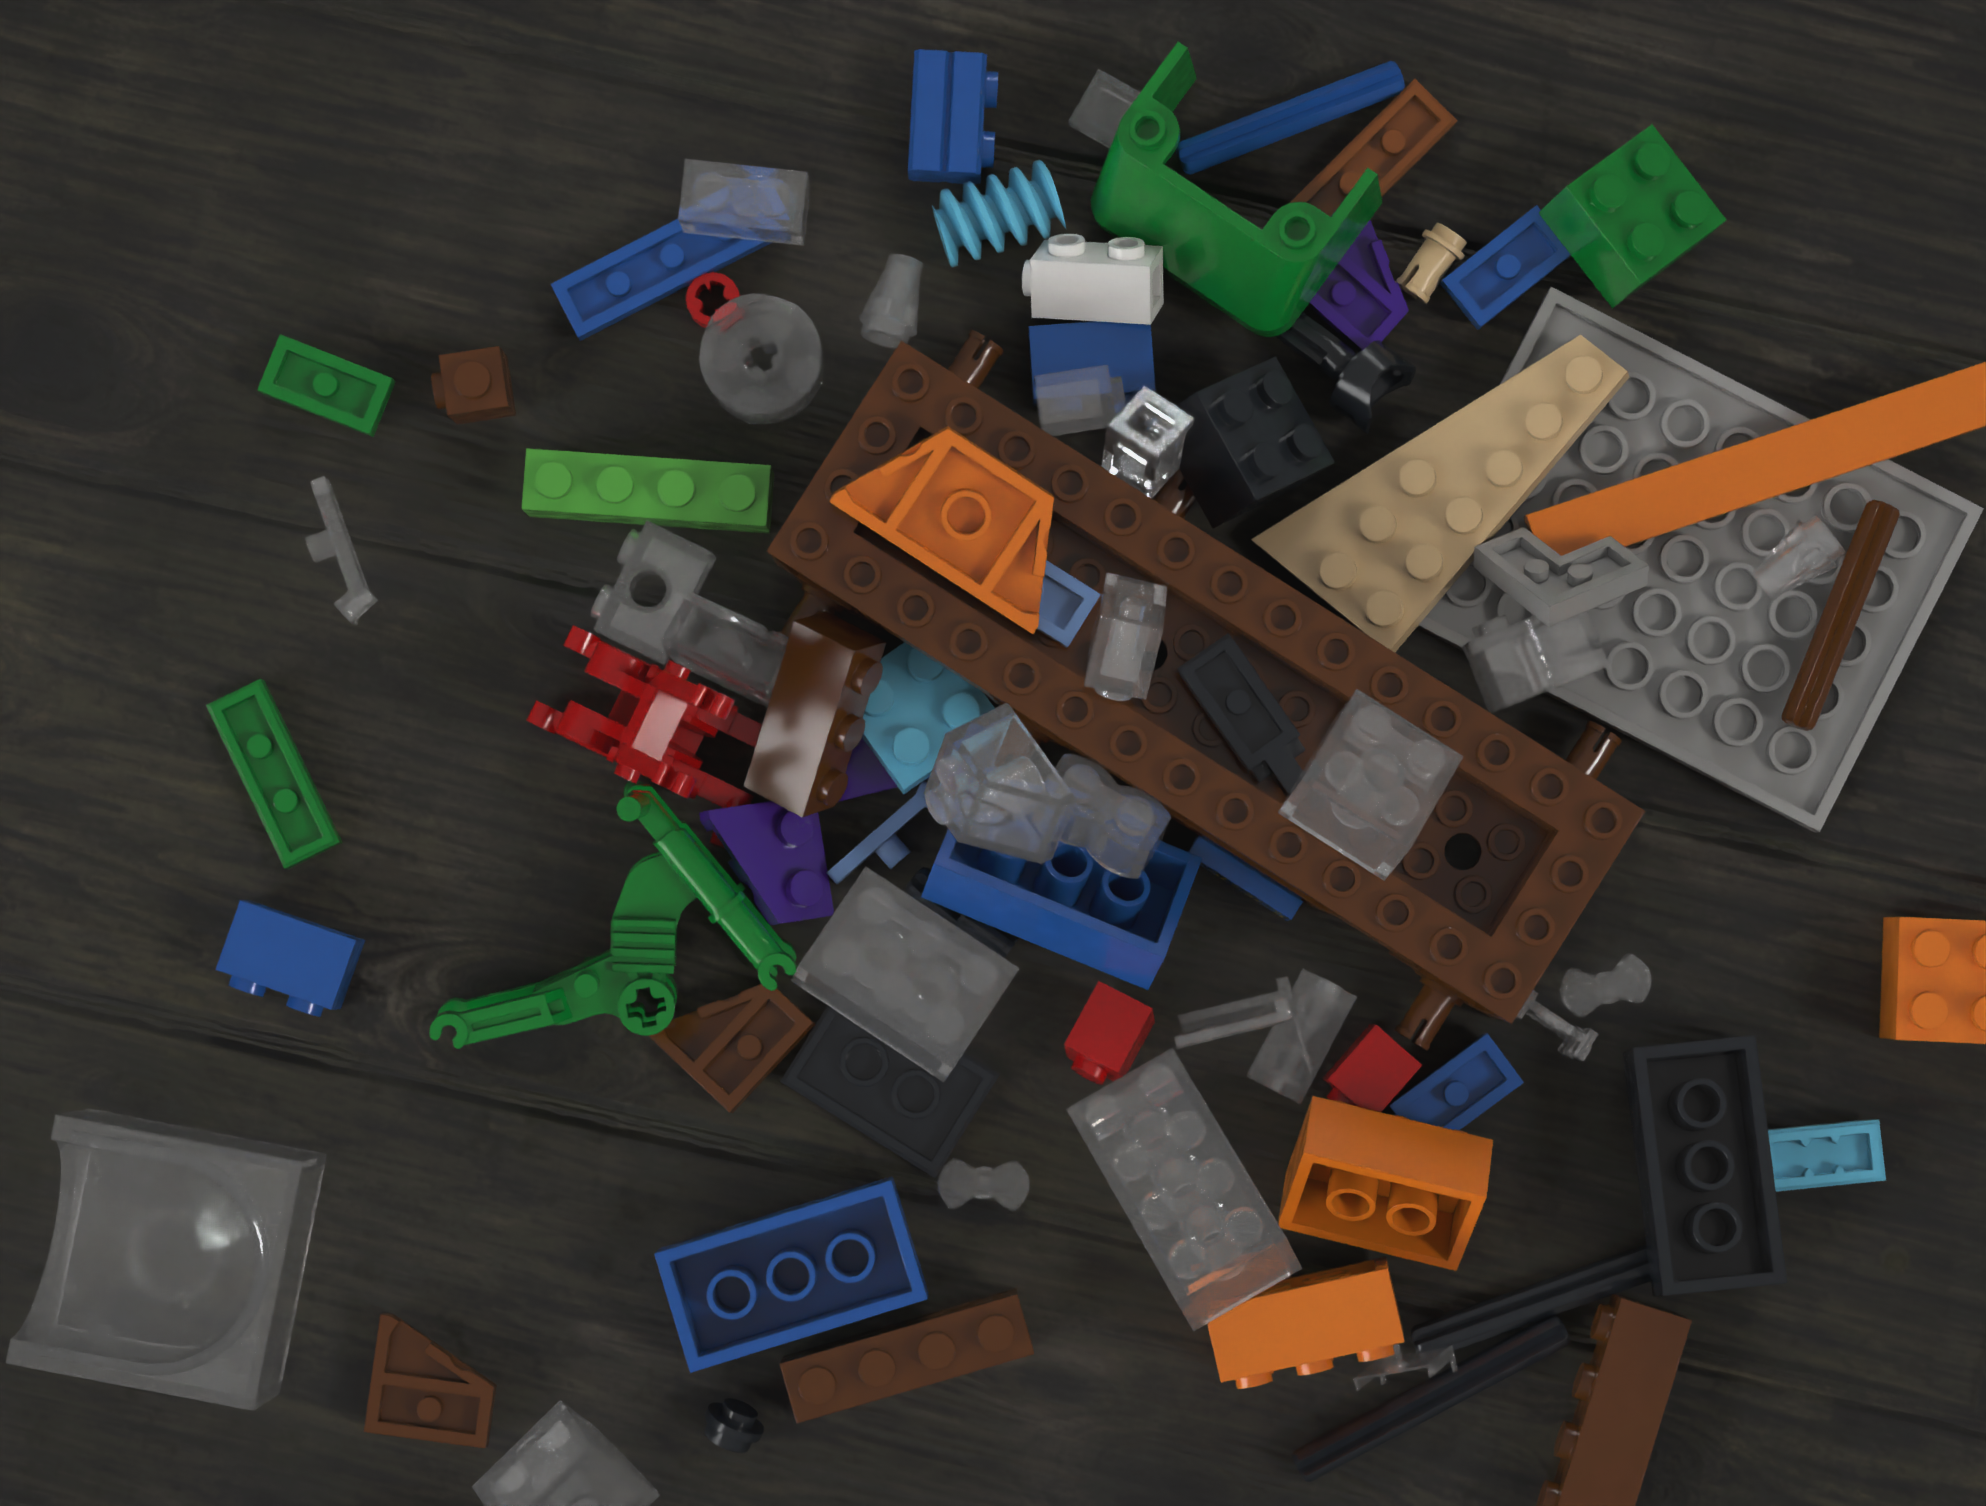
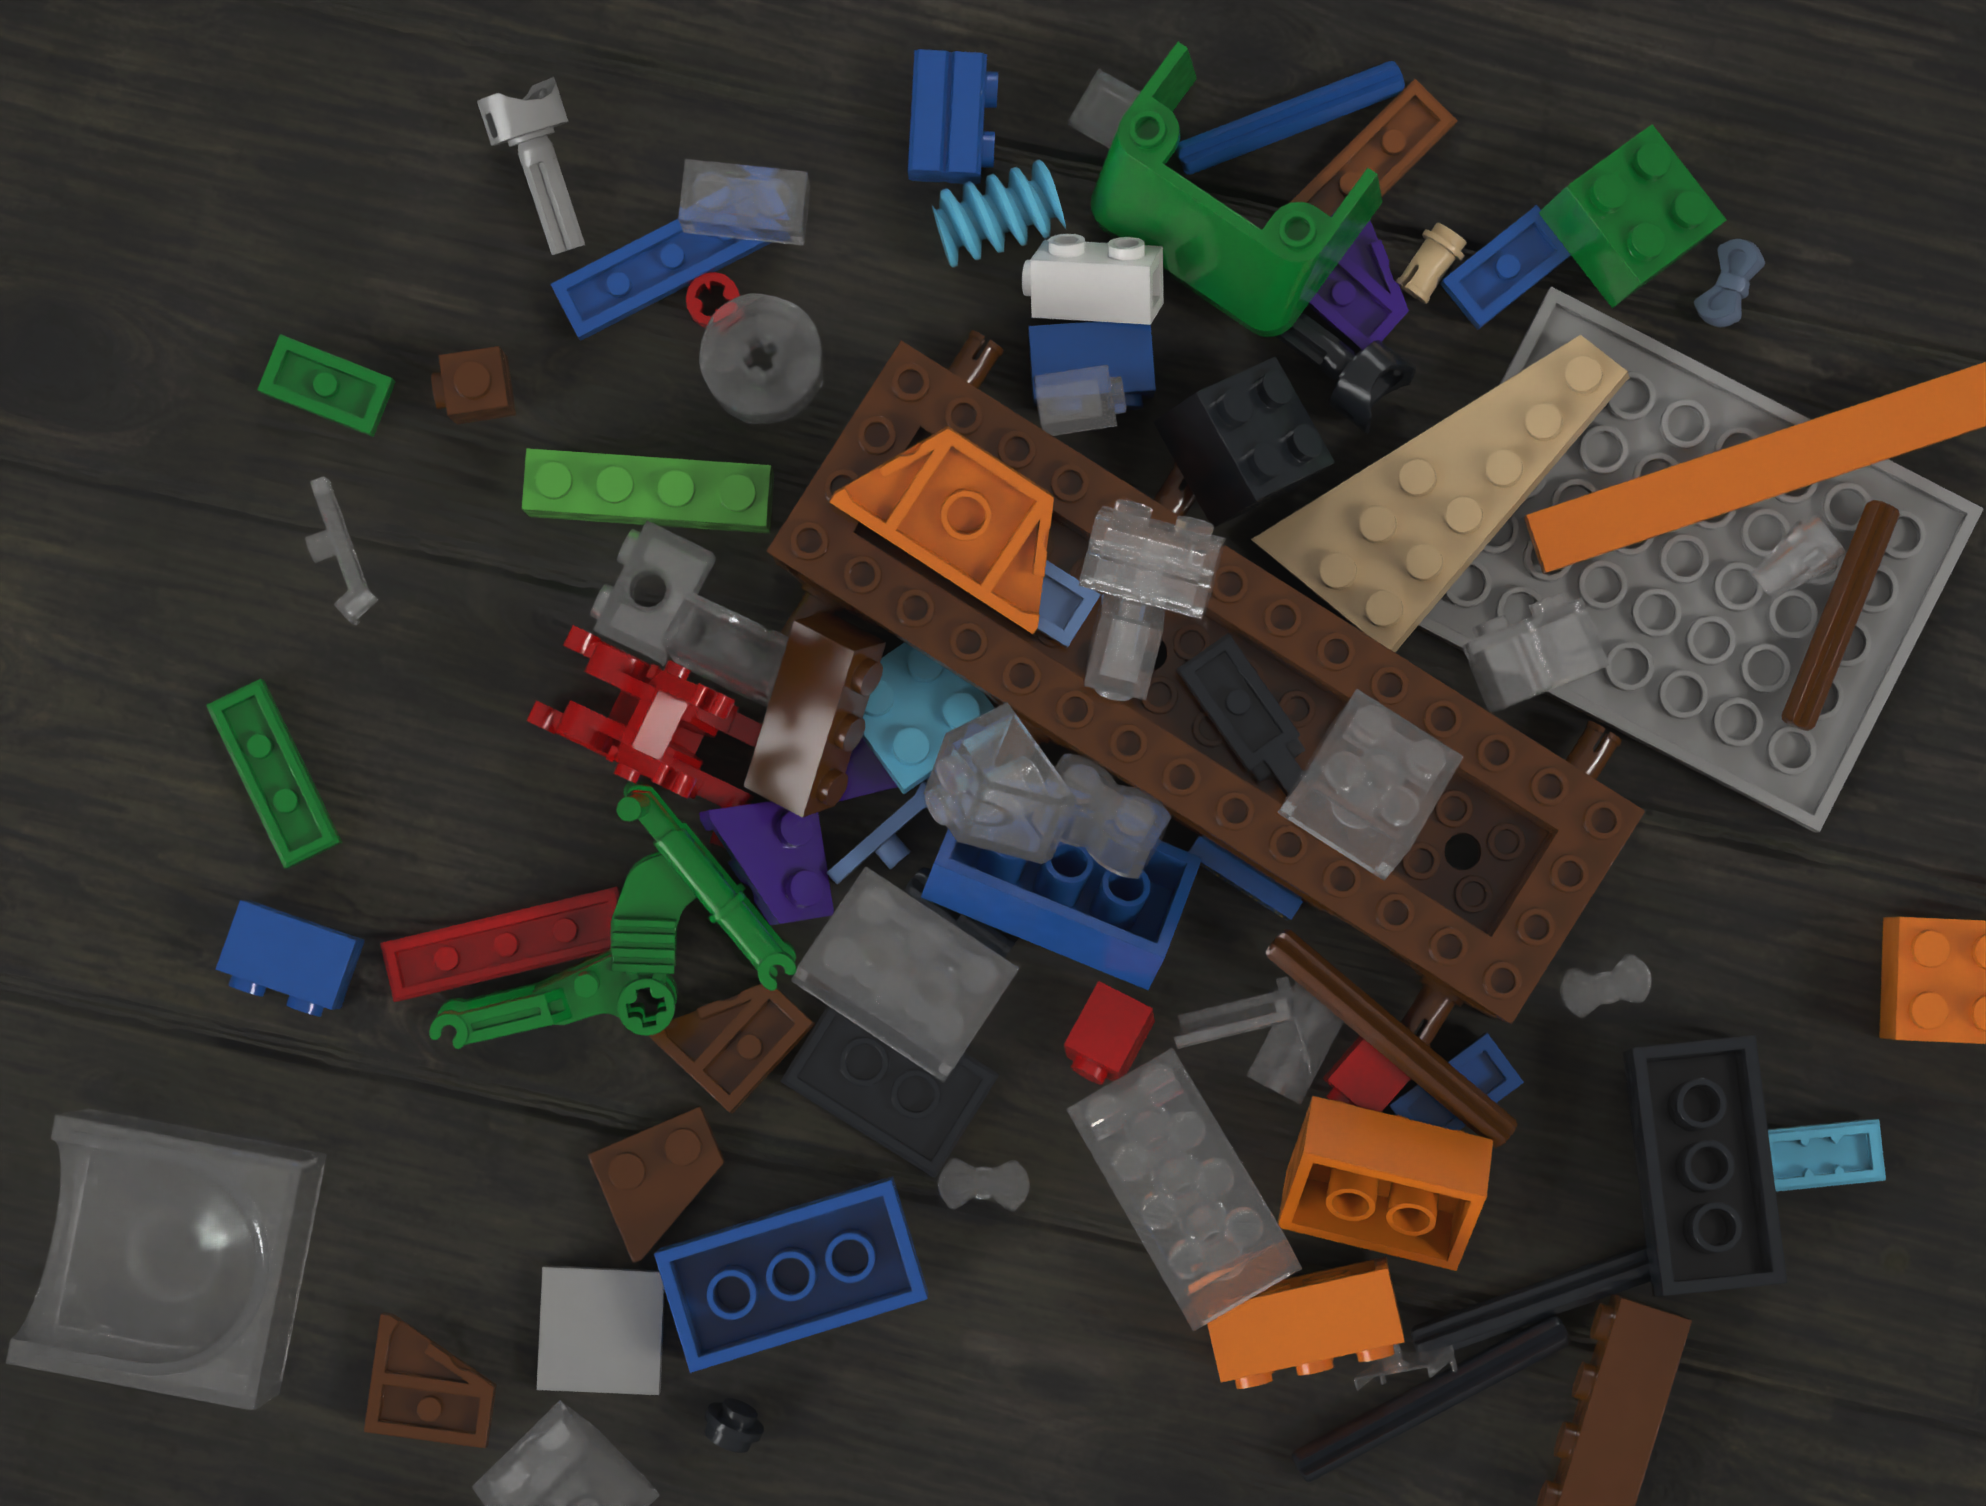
(500, 945): none -> red tile
(527, 124): none -> light grey piece
(601, 1330): none -> light grey tile
(656, 1176): none -> reddish brown wing
(894, 303): clear cone -> none
(906, 1355): reddish brown brick -> none
(1146, 441): clear brick -> none
(1152, 558): none -> clear brick
(1391, 1037): none -> reddish brown axle
(1559, 585): light grey plate -> none
(1576, 1040): clear piece -> none
(1739, 264): none -> sand blue piece

